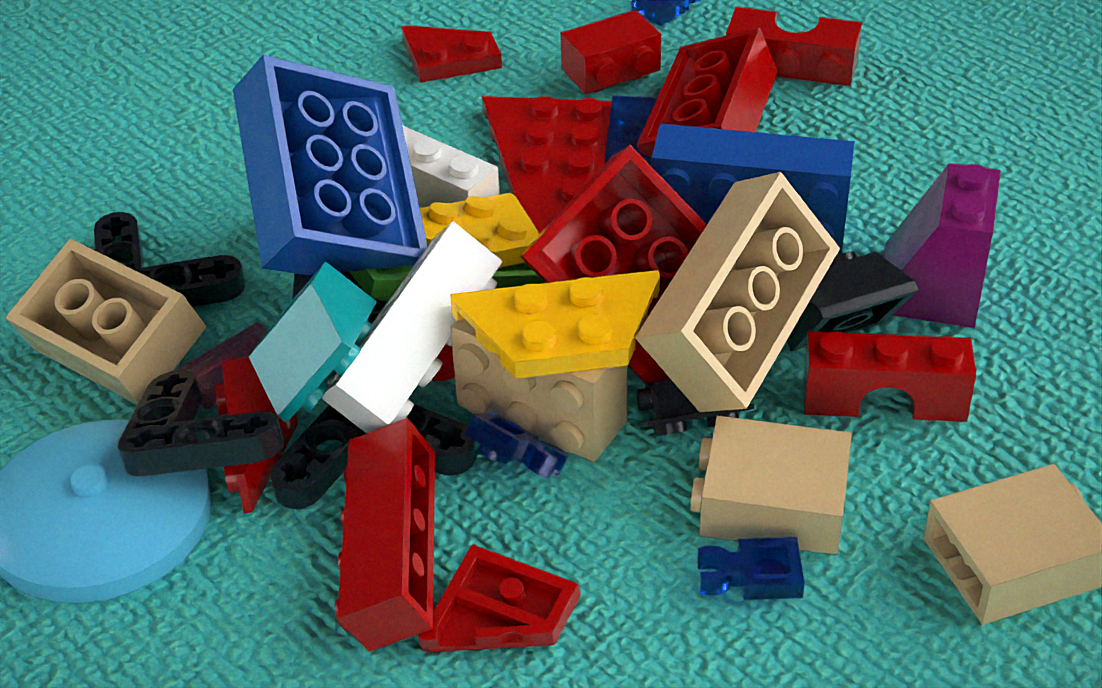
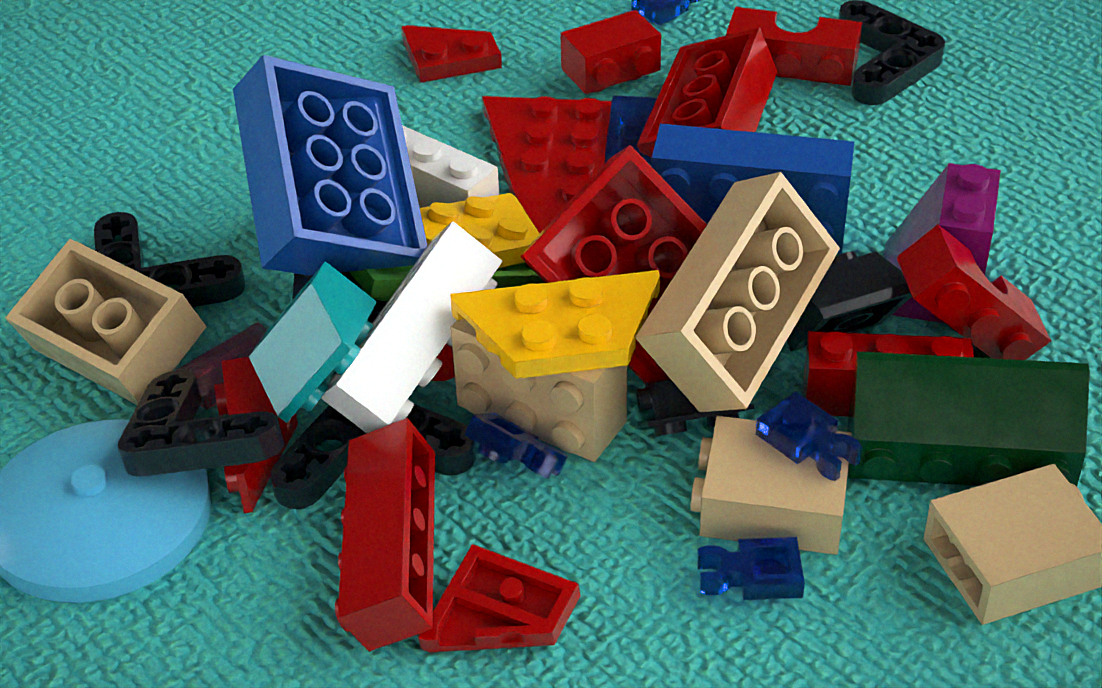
(804, 431): none -> clear blue plate
(900, 44): none -> black beam
(955, 290): none -> red arch
(966, 417): none -> dark green slope

